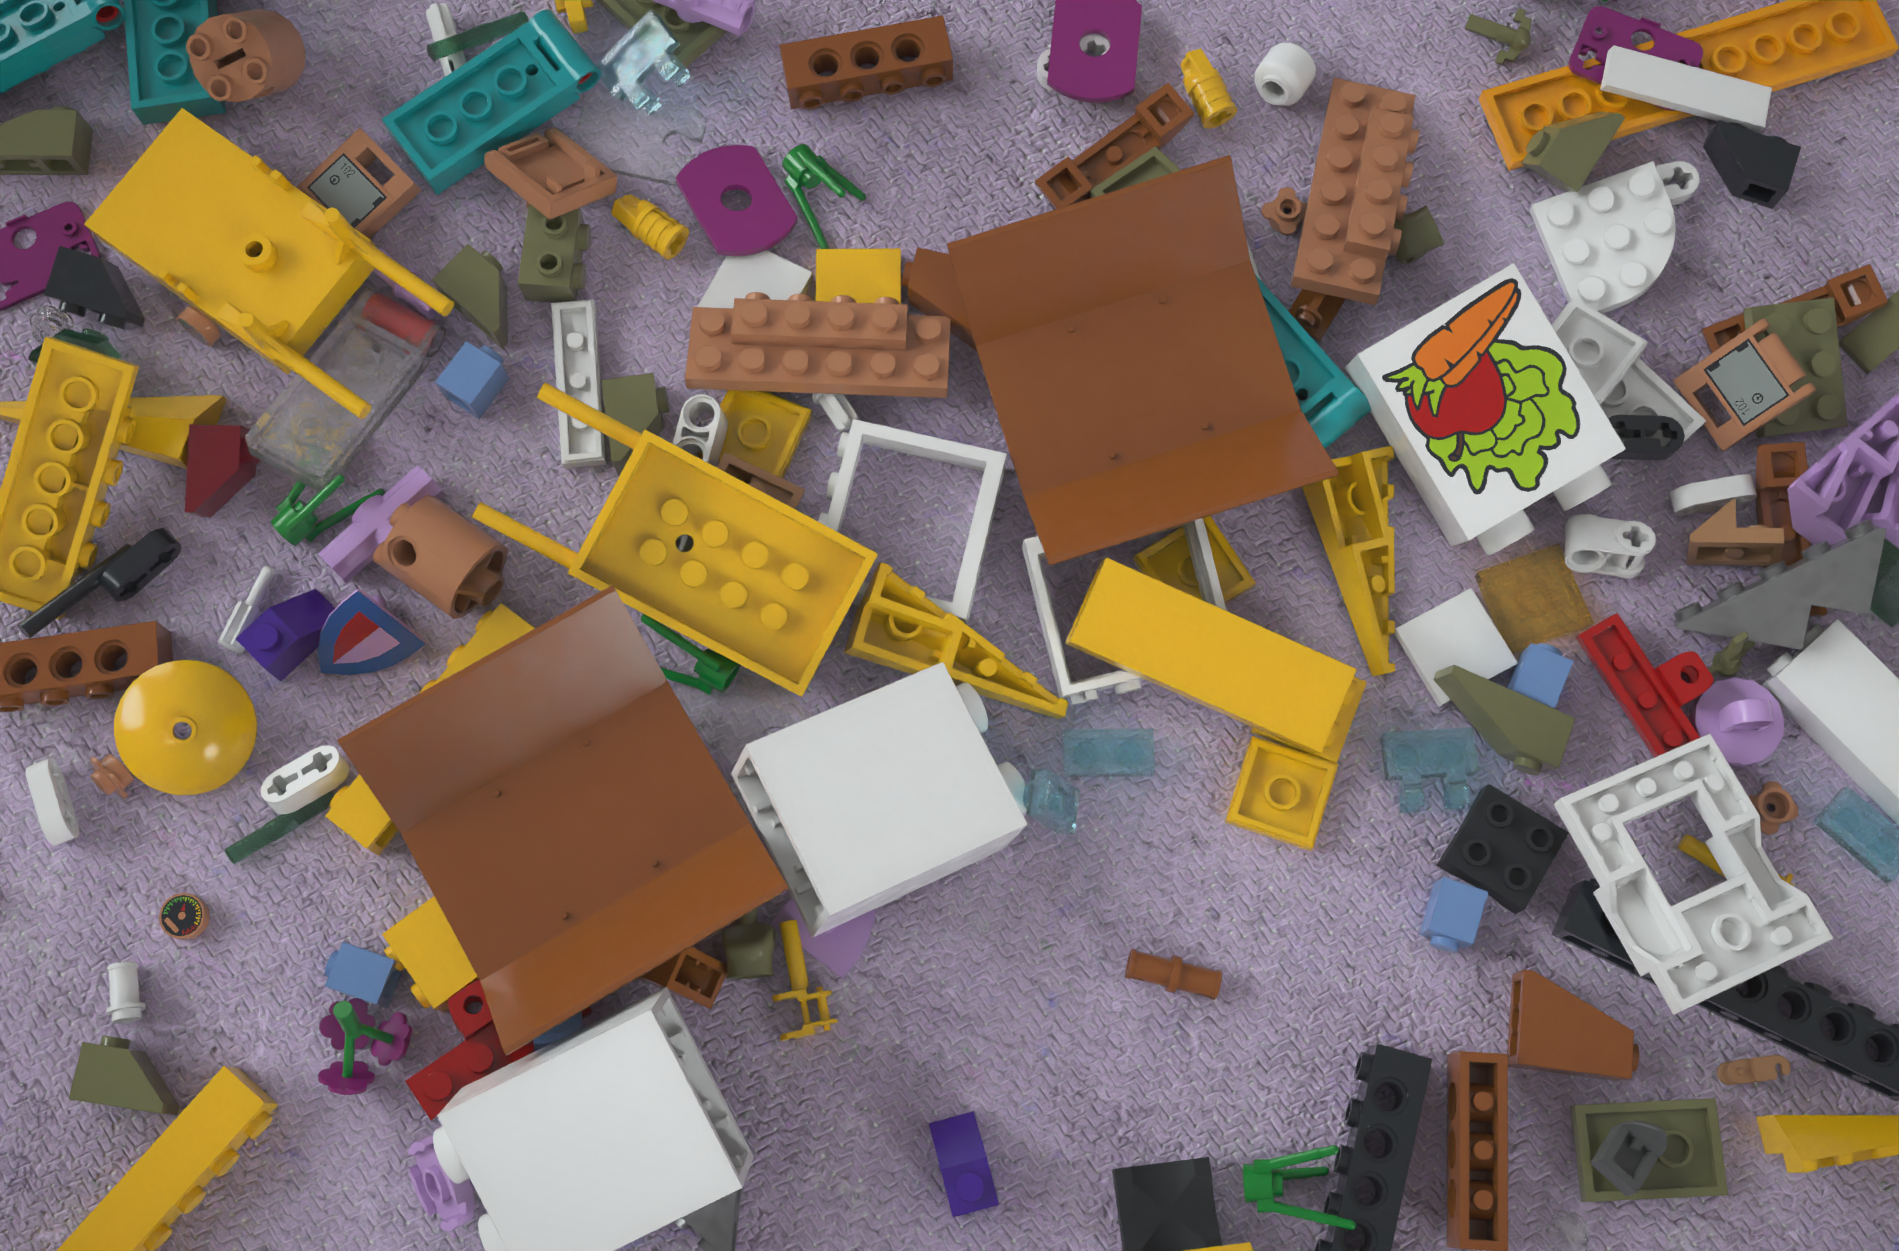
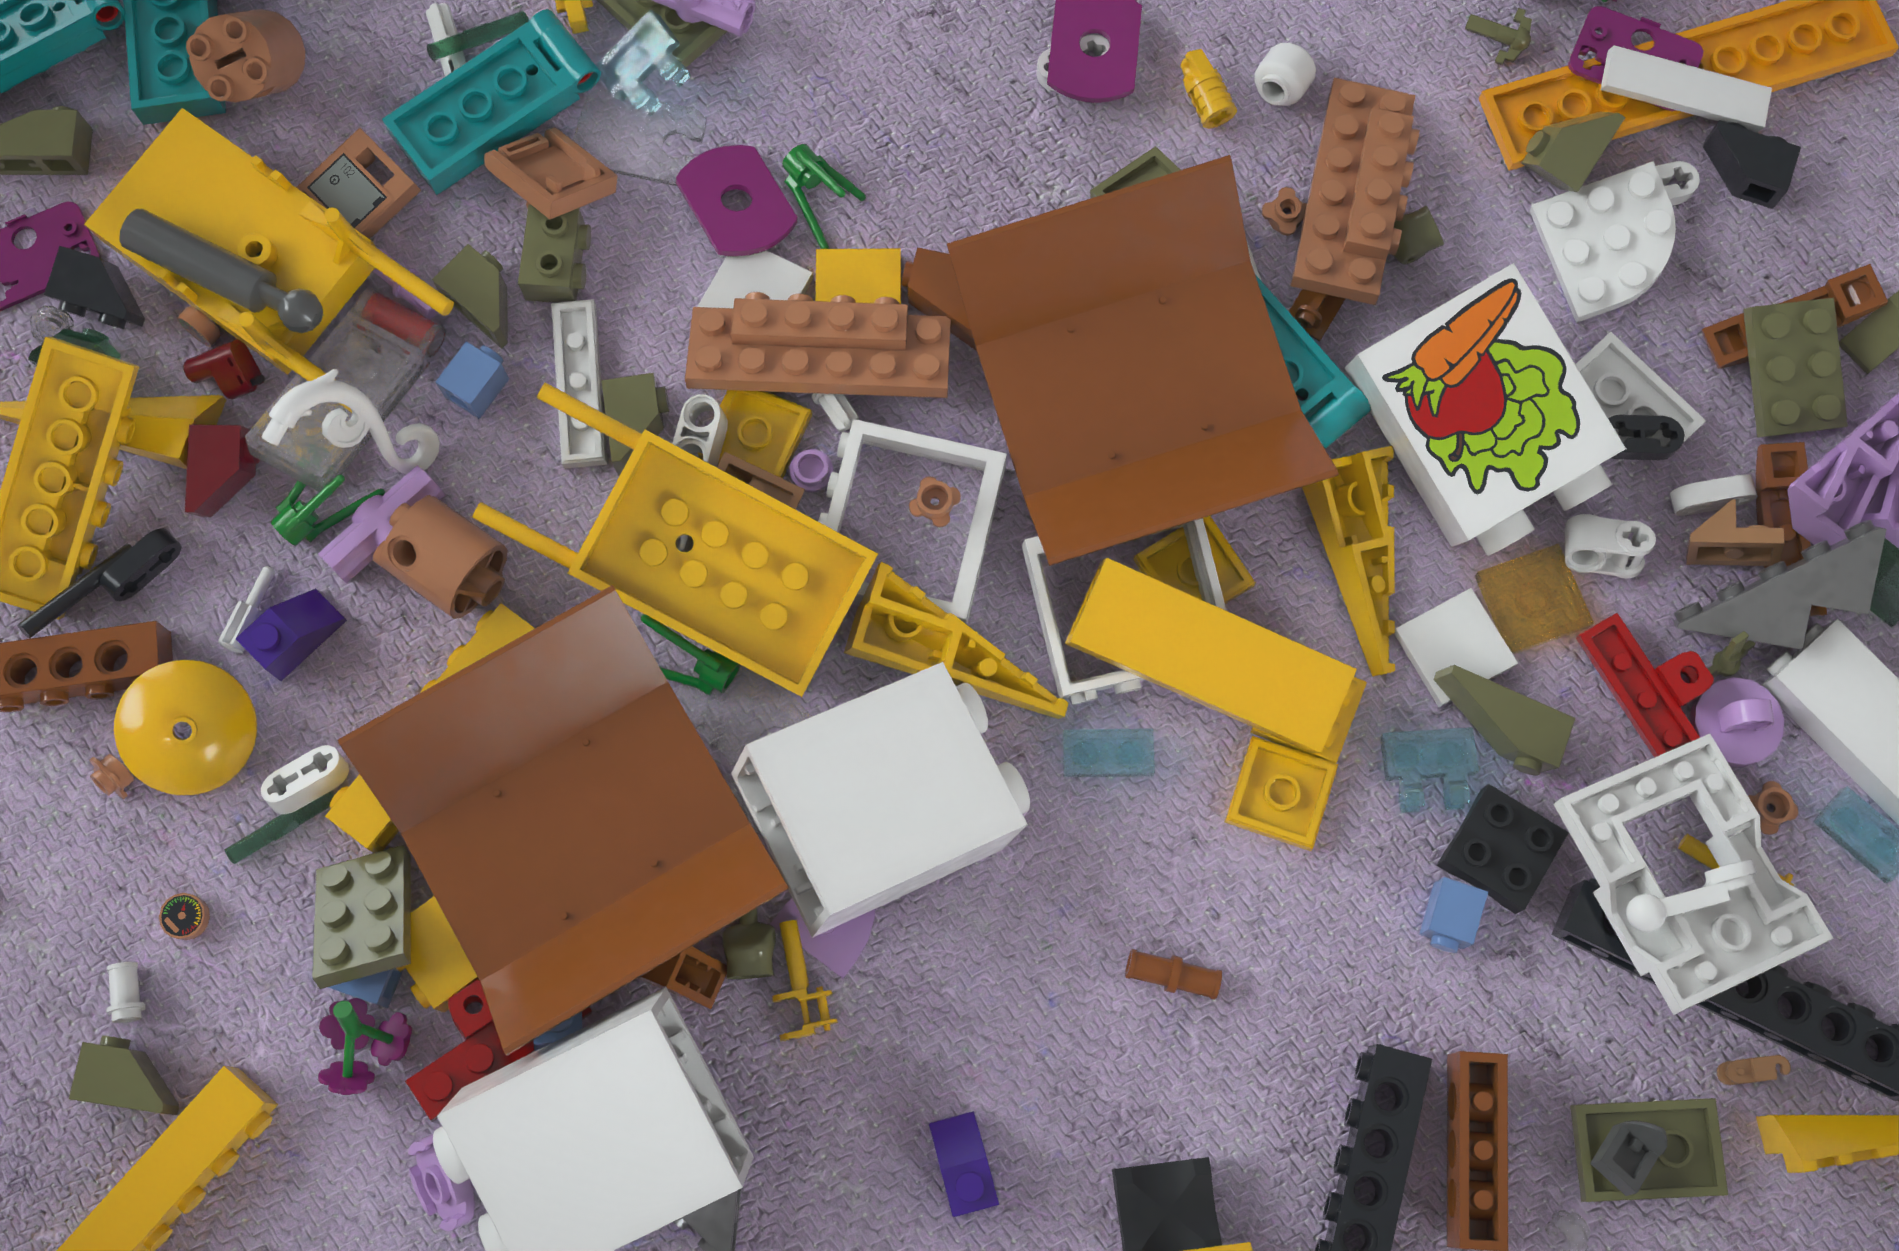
(52, 801): white beam -> none
(217, 269): none -> dark grey piece
(230, 366): none -> dark red piece
(347, 434): none -> white plant
(362, 917): none -> olive plate
(364, 637): shield -> none
(651, 225): yellow hinge -> none
(811, 470): none -> lavender plate
(880, 46): dark orange brick -> none
(930, 489): none -> nougat plate
(1051, 801): clear light blue plate -> none
(1152, 125): dark orange slope -> none
(1265, 1181): green plant -> none
(1540, 673): medium blue brick -> none
(1565, 1034): dark orange slope -> none
(1597, 346): white tile -> none
(1649, 912): none -> white piece
(1750, 382): container -> none

